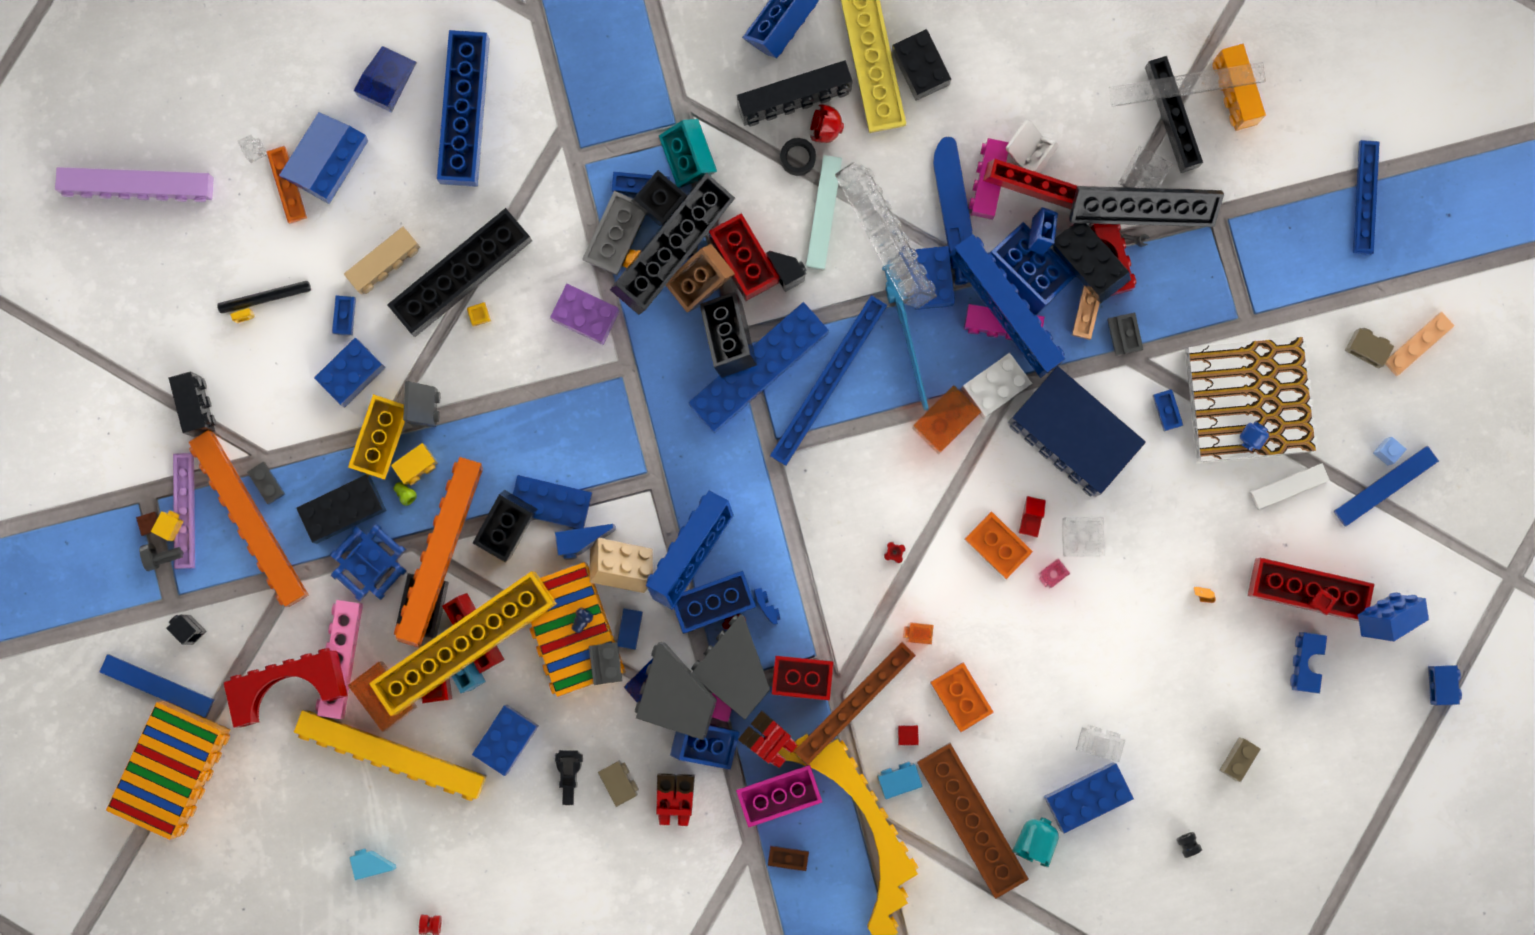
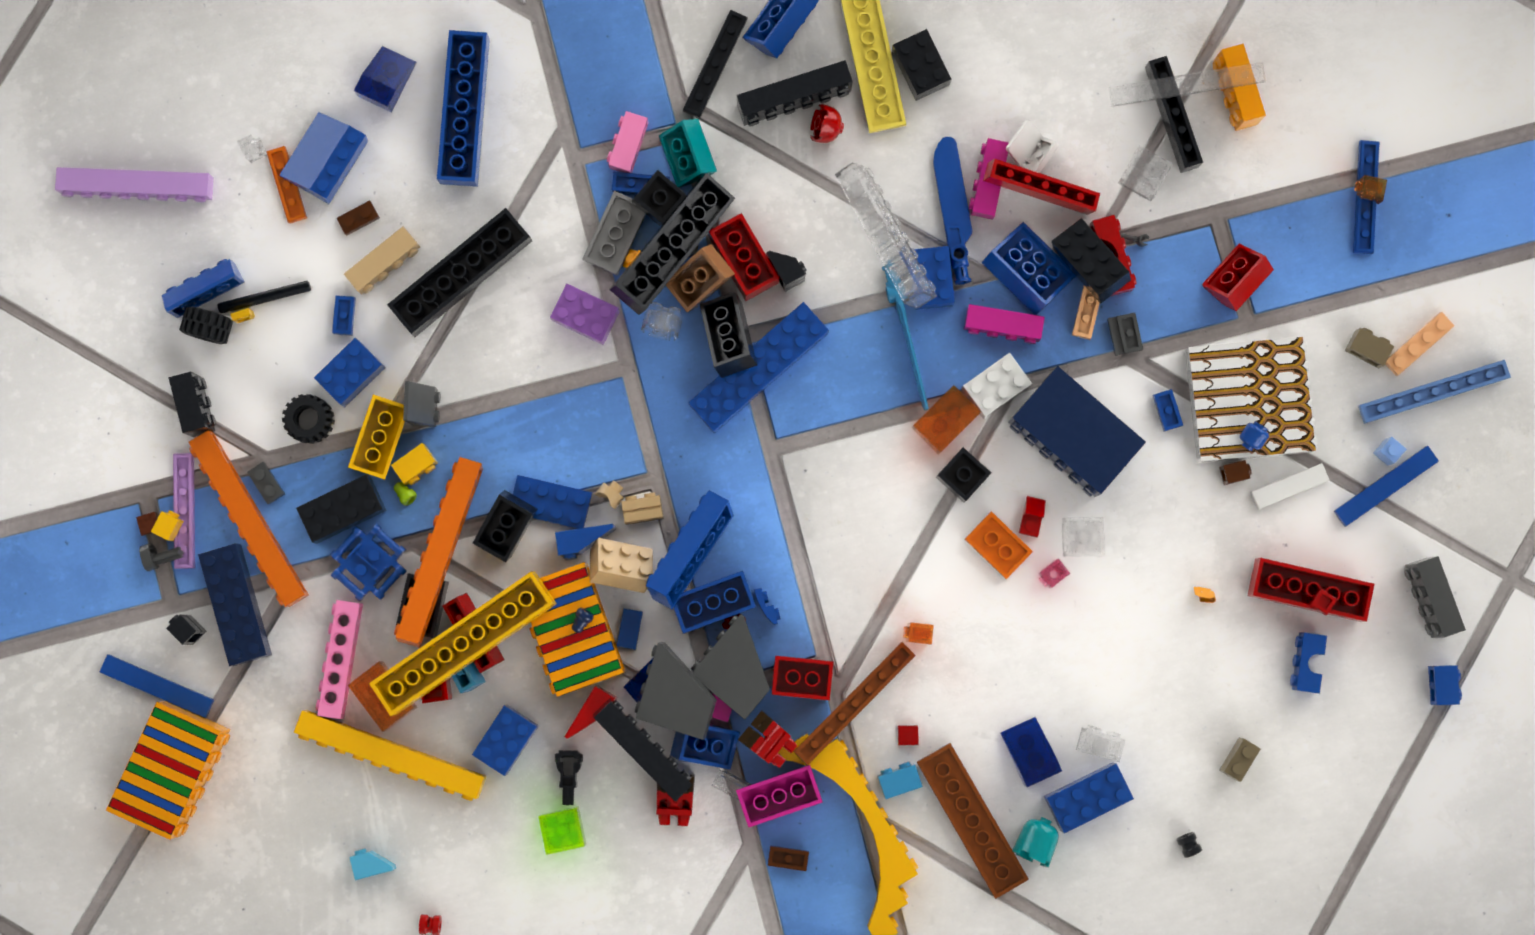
(202, 288): none -> blue slope
(206, 325): none -> black tyre
(234, 604): none -> dark blue brick
(246, 692): red arch -> none
(294, 411): none -> black tyre
(358, 218): none -> reddish brown plate
(478, 314): yellow tile -> none
(562, 830): none -> clear neon green brick
(585, 716): none -> red slope
(605, 663): dark grey plate -> none
(611, 492): none -> tan piece
(618, 783): dark tan brick -> none
(627, 142): none -> bright pink brick
(642, 509): none -> tan brick
(642, 749): none -> black brick
(662, 321): none -> clear brick
(715, 64): none -> black tile
(728, 783): none -> clear tile
(798, 142): black tyre -> none
(823, 213): light aqua tile -> none
(828, 380): blue plate -> none
(896, 557): red plate -> none
(961, 697): orange plate -> none
(963, 475): none -> black brick
(1007, 305): blue brick -> none
(1031, 752): none -> clear blue slope
(1043, 230): blue brick -> none
(1145, 206): black plate -> none
(1235, 472): none -> reddish brown brick
(1238, 276): none -> red slope
(1371, 188): none -> clear orange window
(1393, 617): blue brick -> none
(1434, 391): none -> medium blue plate
(1434, 597): none -> dark grey brick

